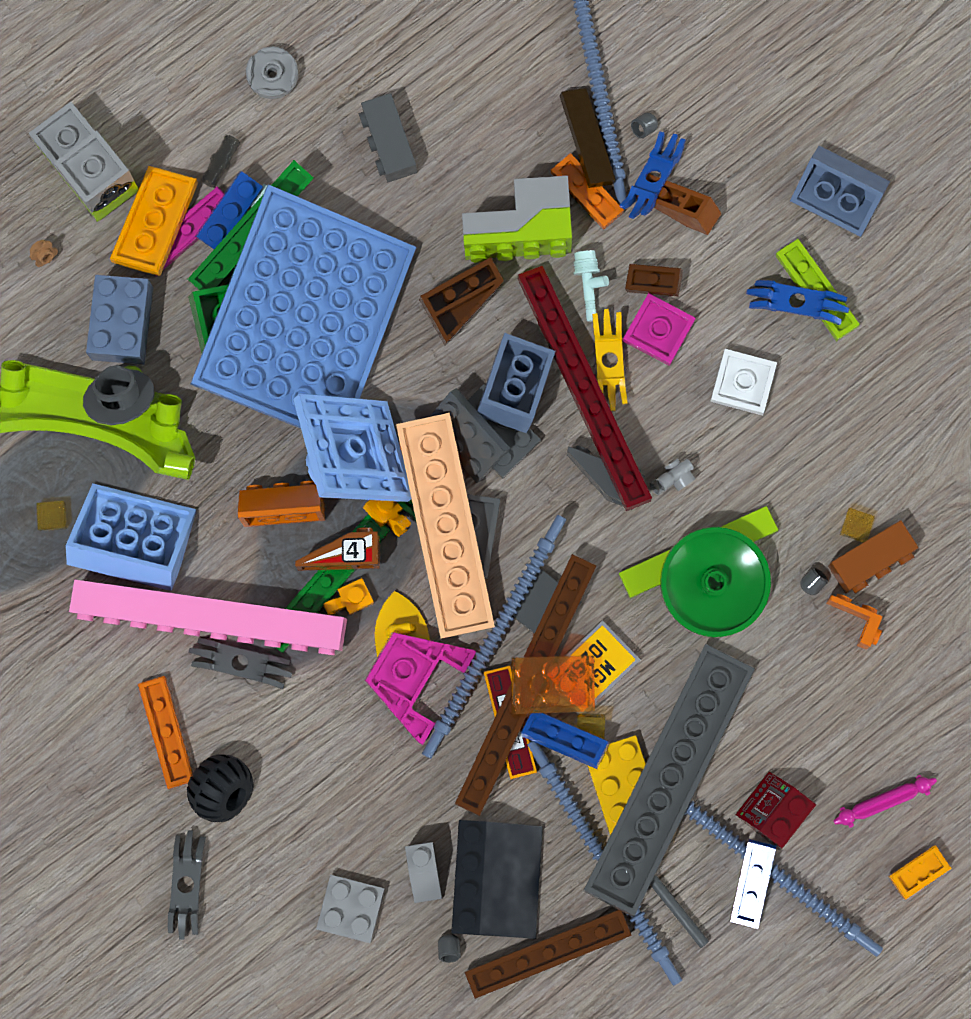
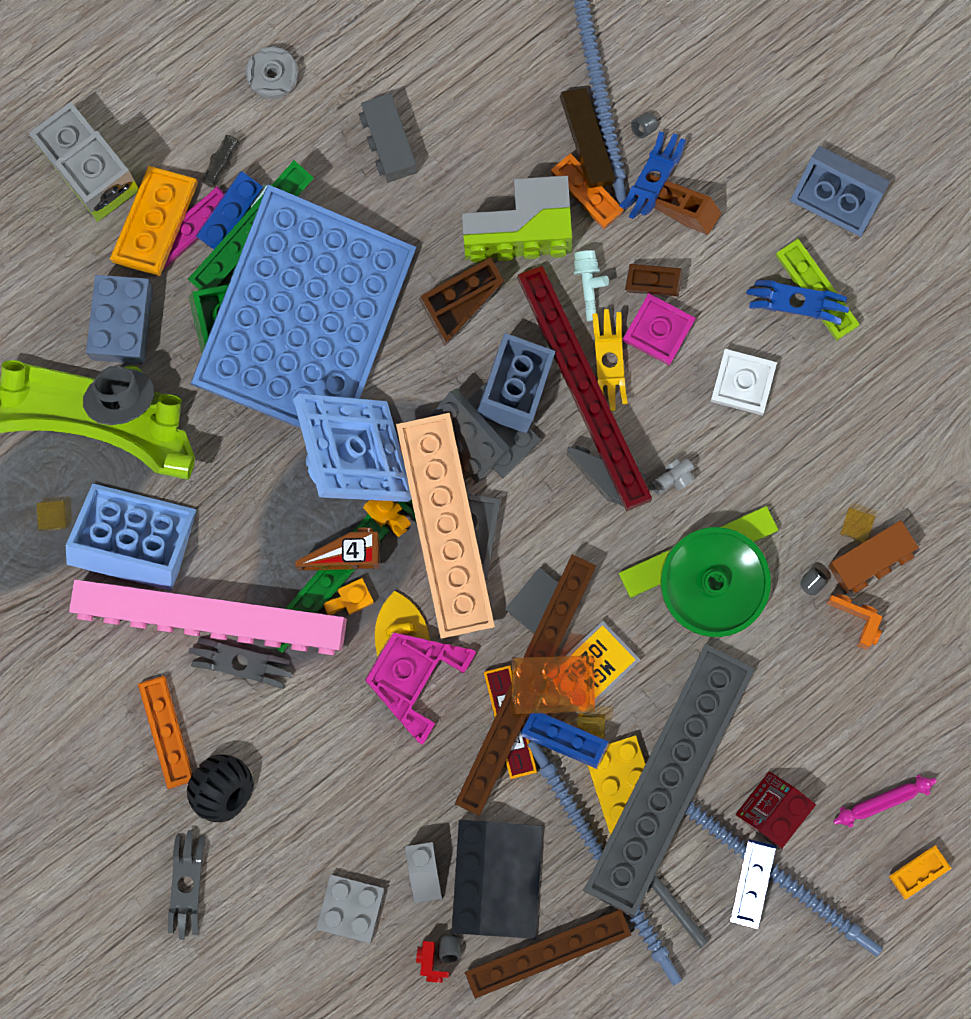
(42, 252): medium nougat plate -> none
(280, 504): orange slope -> none
(425, 957): none -> red bracket
(442, 727): sand blue hose -> none

